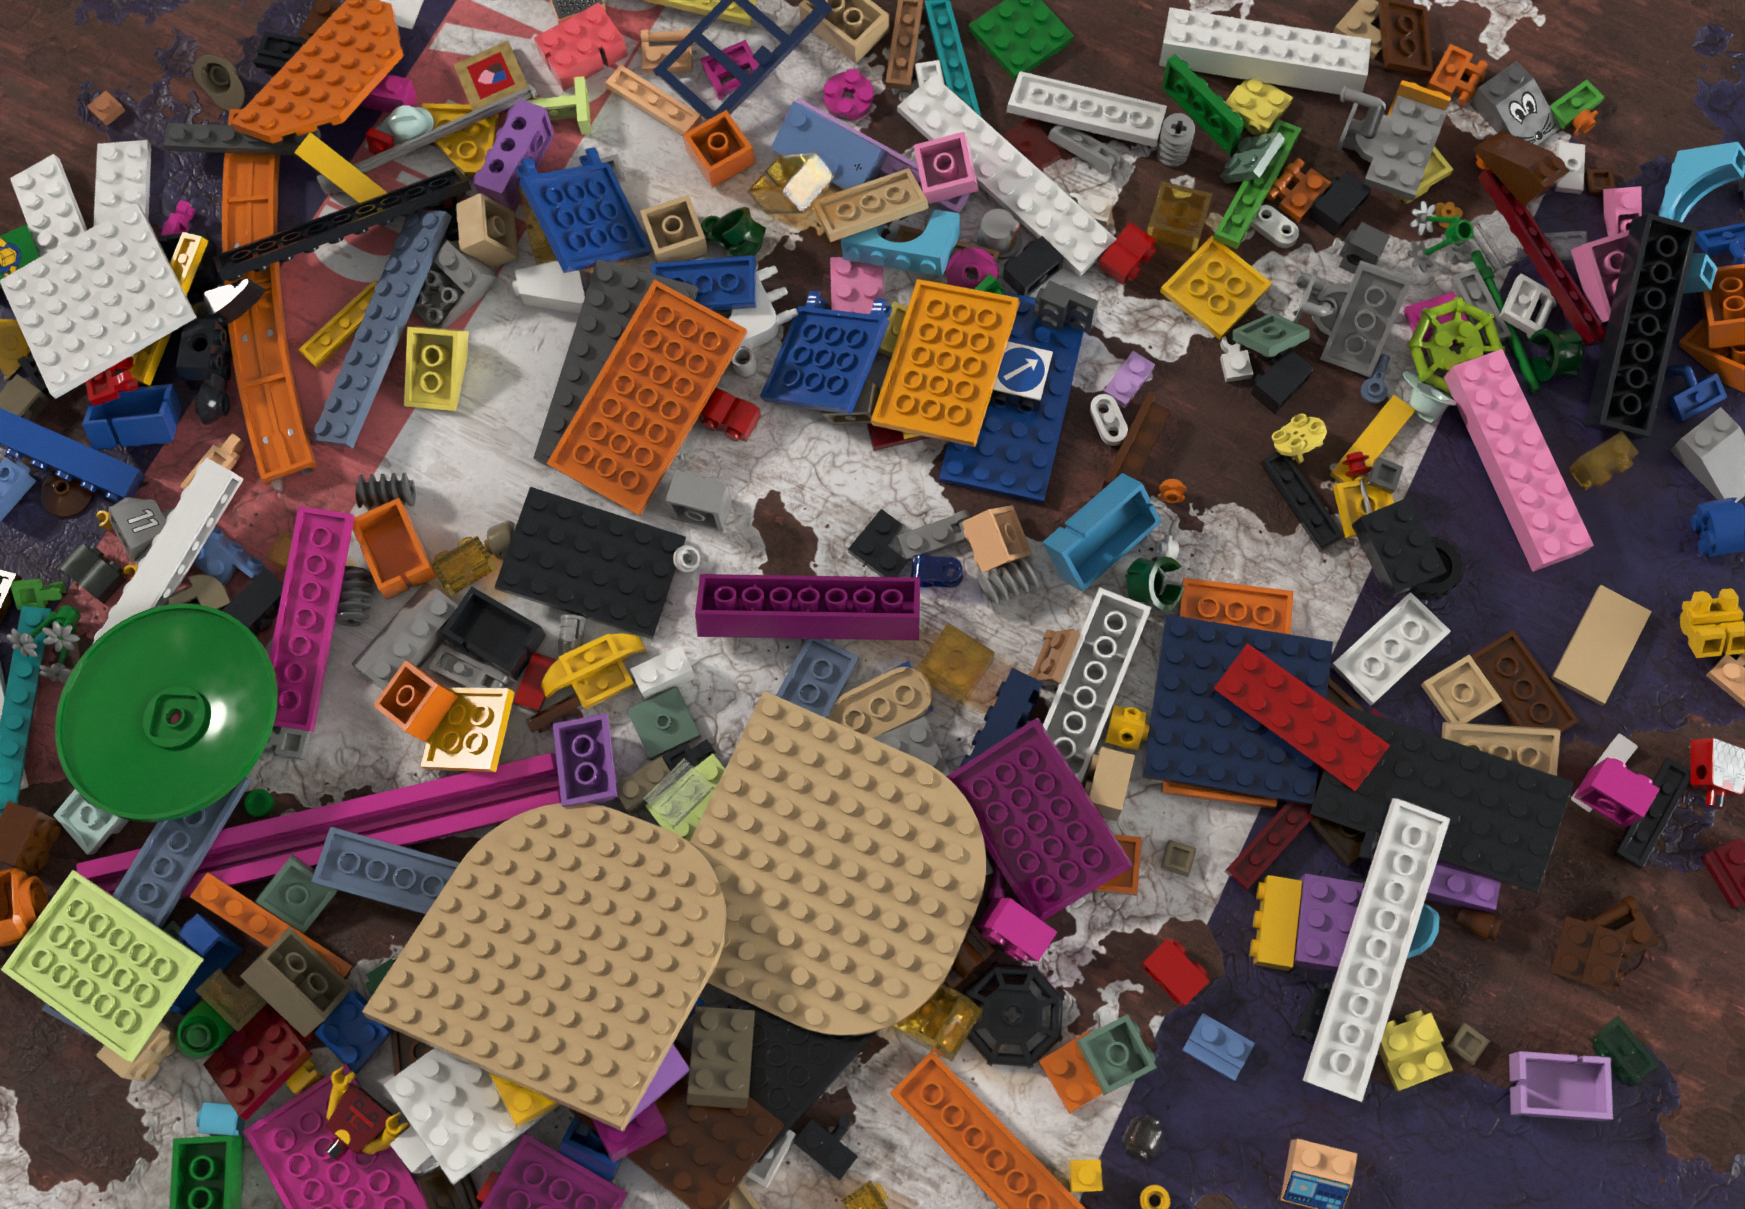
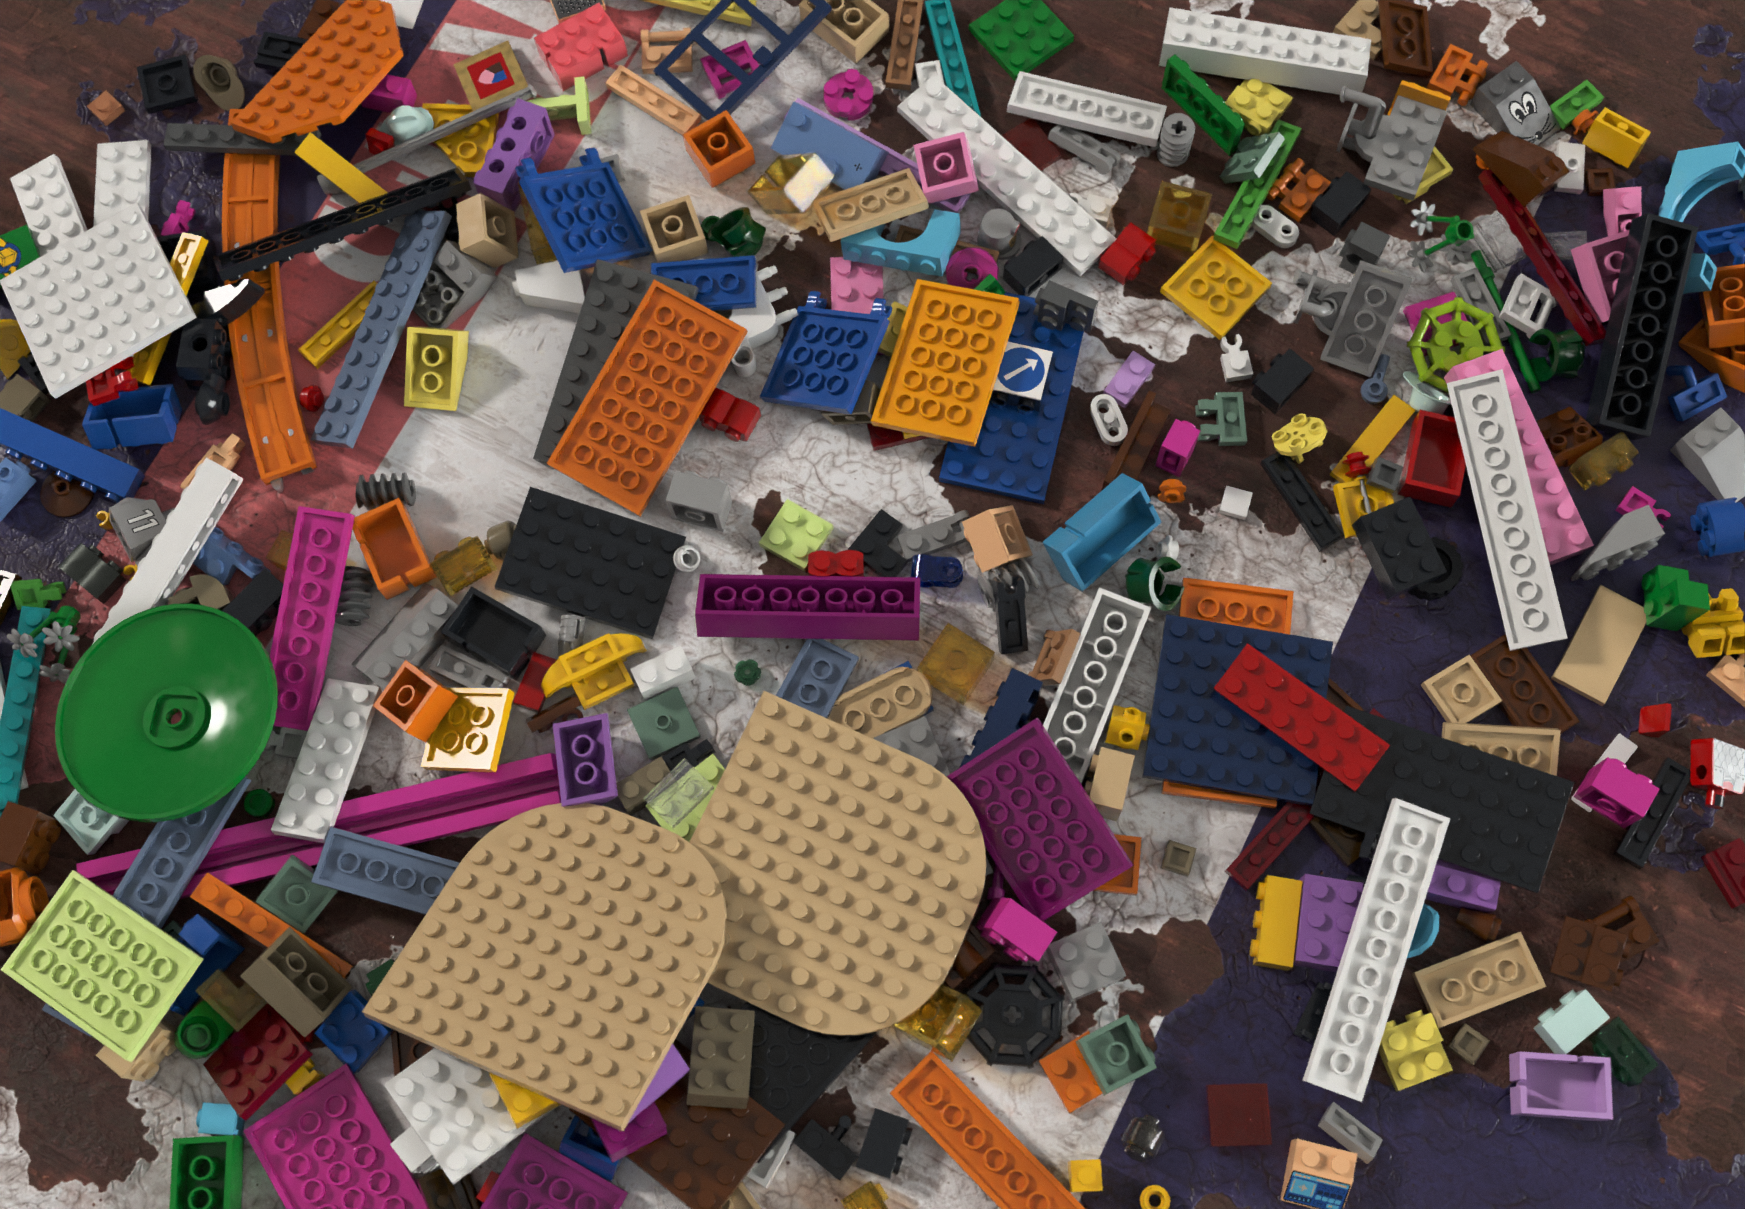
(167, 84): none -> black plate
(311, 398): none -> red plate
(326, 761): none -> white plate
(358, 1119): torso -> none
(747, 679): none -> clear green plate
(795, 534): none -> yellowish green plate
(839, 564): none -> red brick
(883, 1144): none -> black brick
(1010, 615): none -> black plate
(1085, 962): none -> light grey brick
(1175, 972): red brick -> none
(1177, 447): none -> dark pink brick
(1218, 1047): medium blue plate -> none
(1230, 419): none -> sand green plate
(1235, 502): none -> white tile
(1238, 1115): none -> clear red plate
(1271, 334): sand green plate -> none
(1350, 1132): none -> light grey plate
(1390, 648): white plate -> none
(1433, 460): none -> red piece
(1442, 209): light orange plant -> none
(1478, 980): none -> tan plate
(1506, 510): none -> white plate
(1568, 436): none -> reddish brown plate
(1571, 1021): none -> light aqua brick
(1616, 137): none -> yellow brick
(1626, 539): none -> light grey slope
(1636, 499): none -> dark pink plate
(1655, 720): none -> red slope
(1672, 598): none -> green brick

